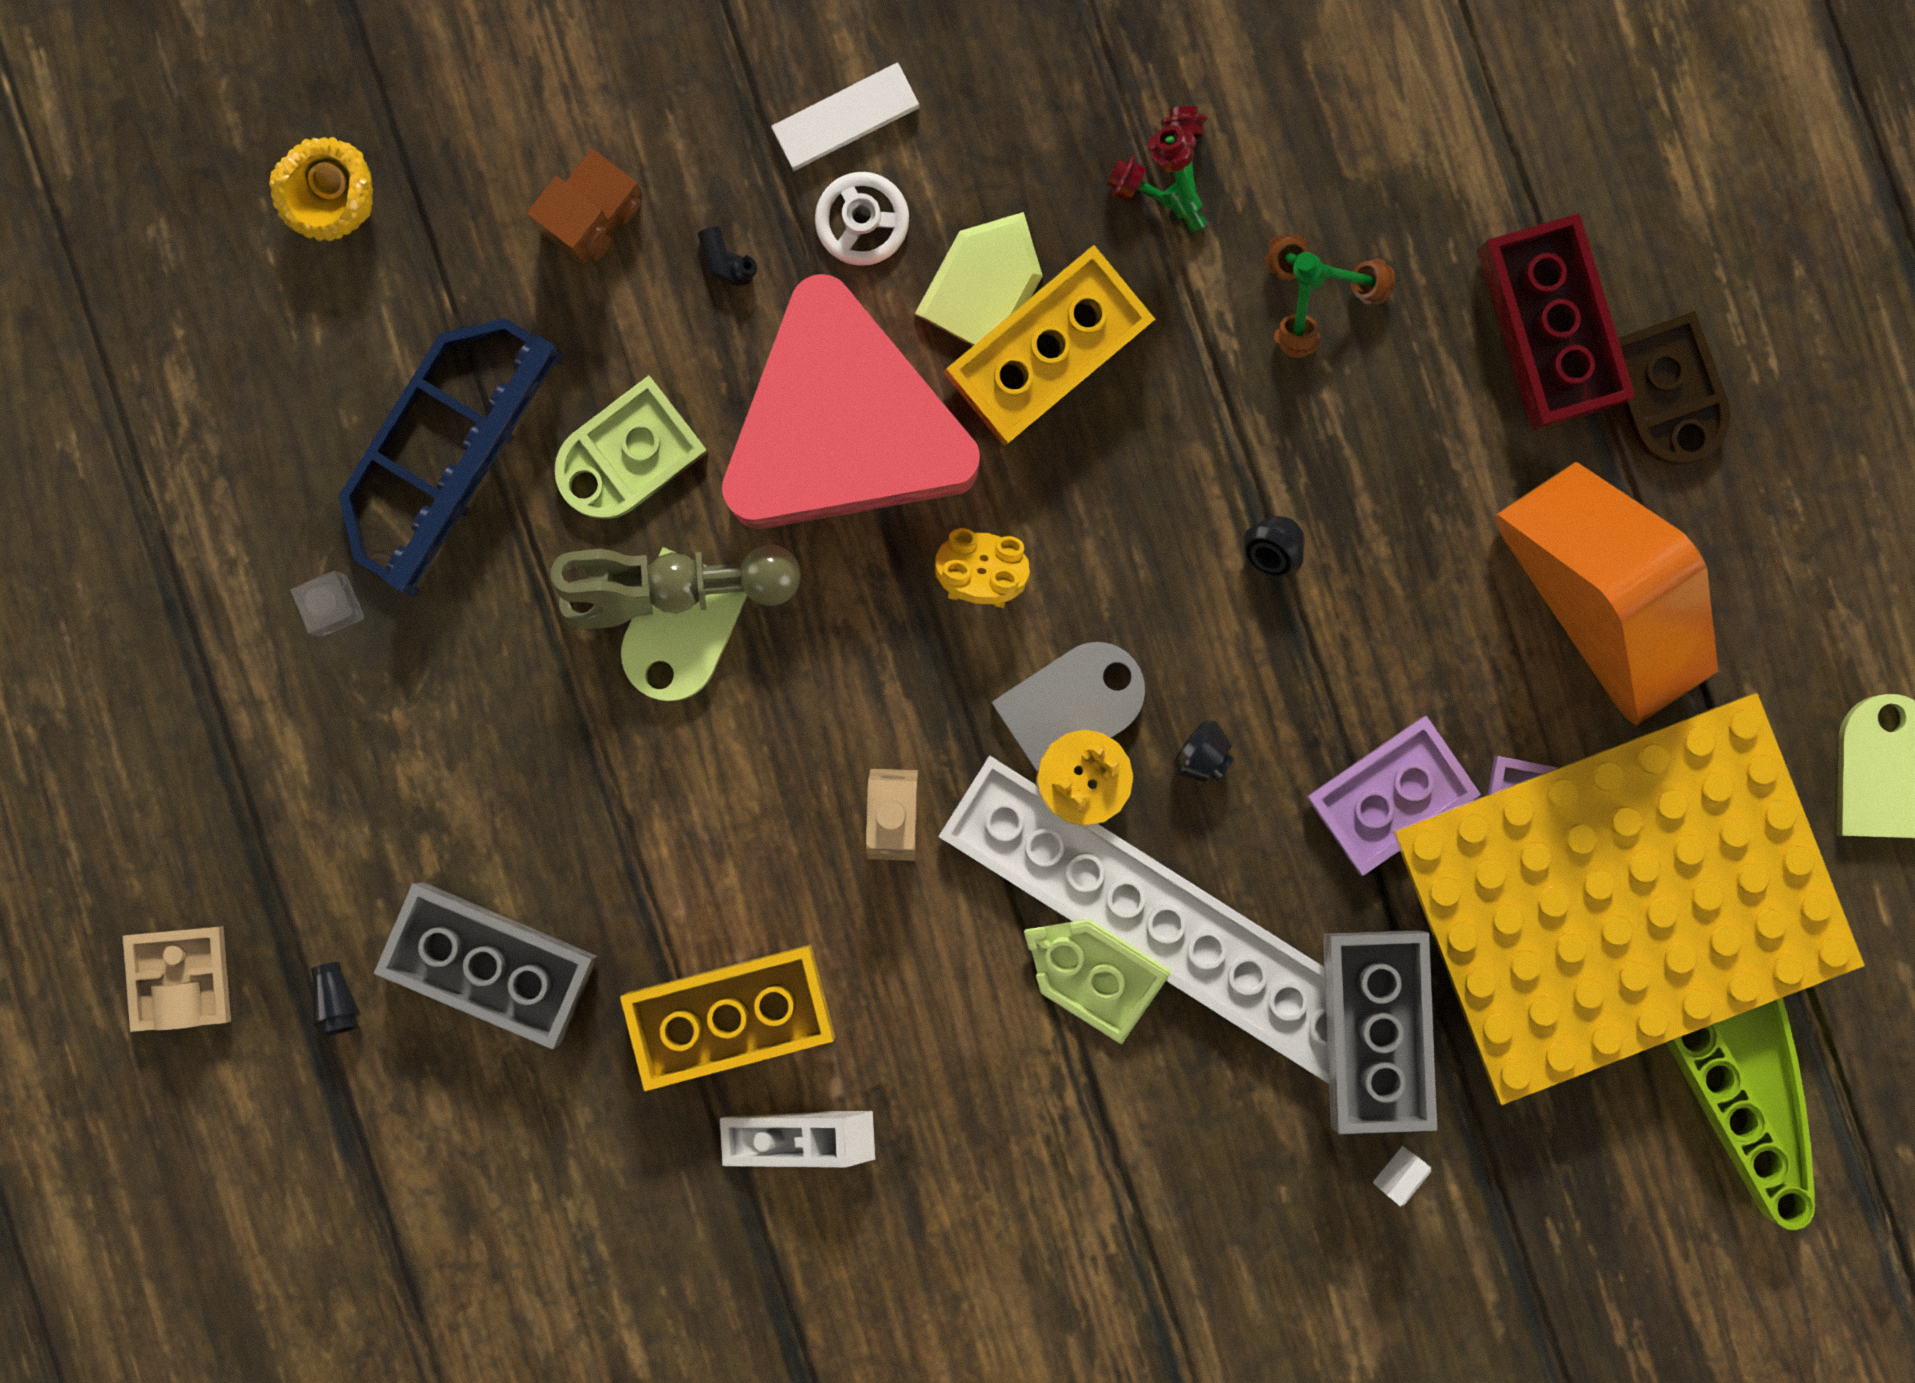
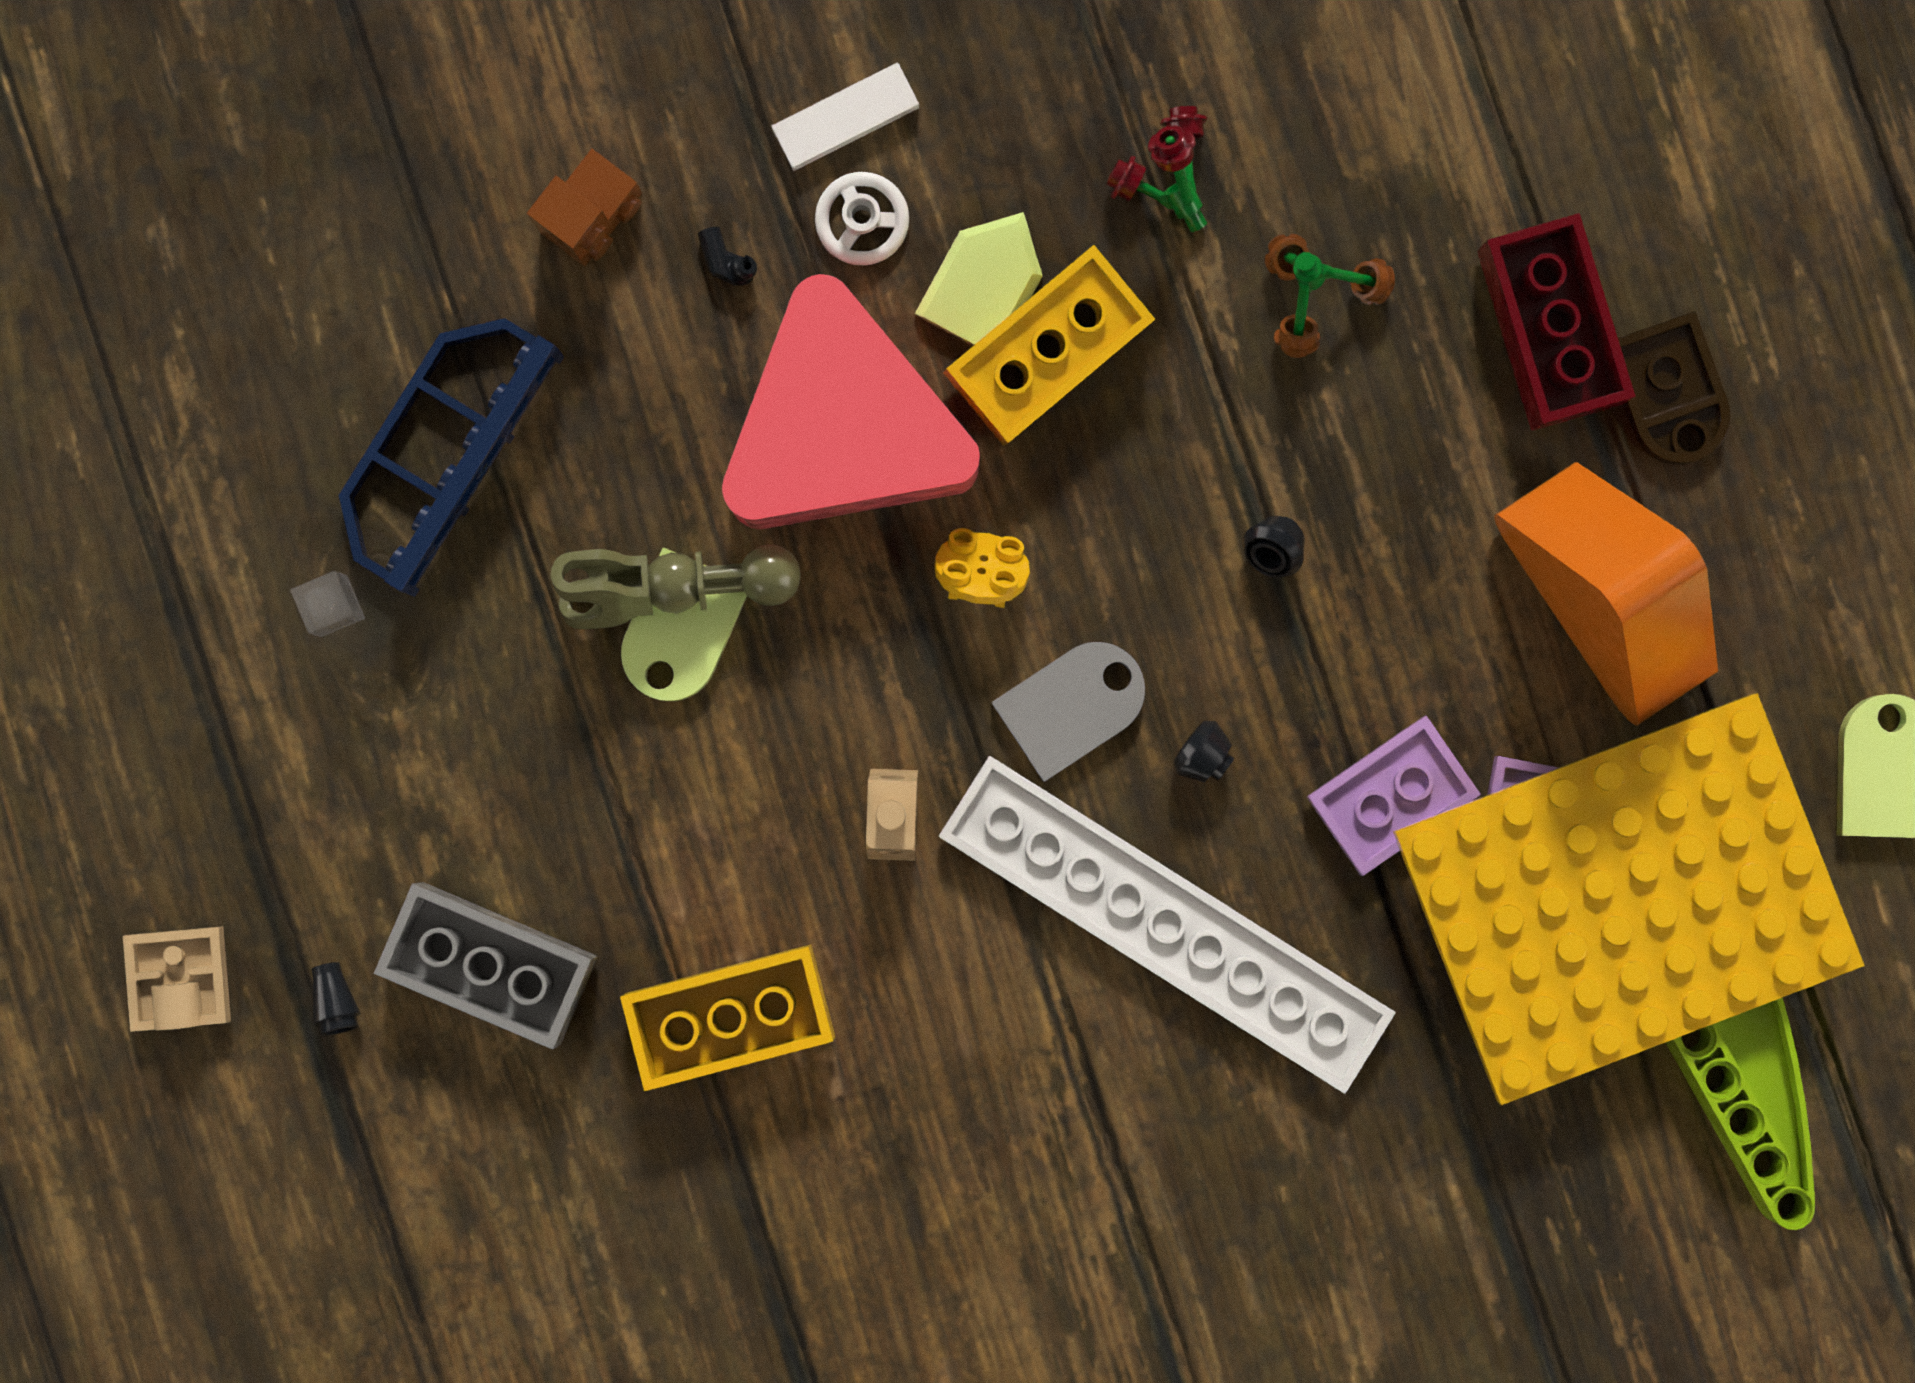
(322, 188): yellow hair -> none
(630, 450): yellowish green tile -> none
(798, 1139): white slope -> none
(1095, 974): yellowish green tile -> none
(1100, 761): yellow plate -> none
(1380, 1032): light grey brick -> none
(1402, 1176): white tile -> none

